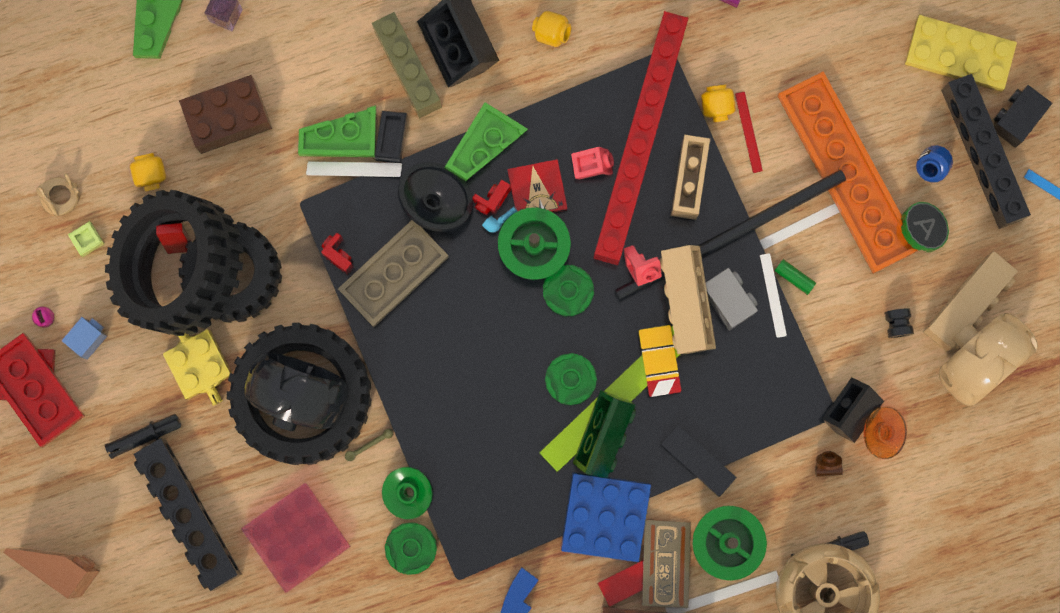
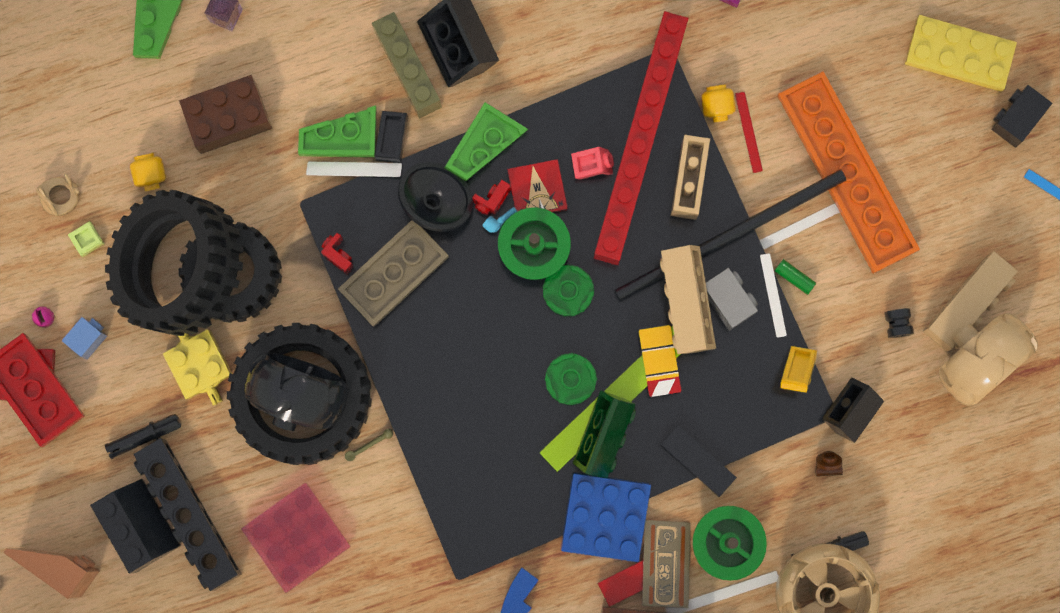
(135, 526): none -> black slope
(173, 237): red tile -> none
(396, 497): green dish -> none
(410, 548): green tile -> none
(551, 28): yellow head -> none
(640, 268): coral bracket -> none
(798, 369): none -> yellow tile
(885, 432): clear orange dish -> none
(924, 227): black tile -> none
(934, 163): blue head -> none
(985, 151): black brick -> none

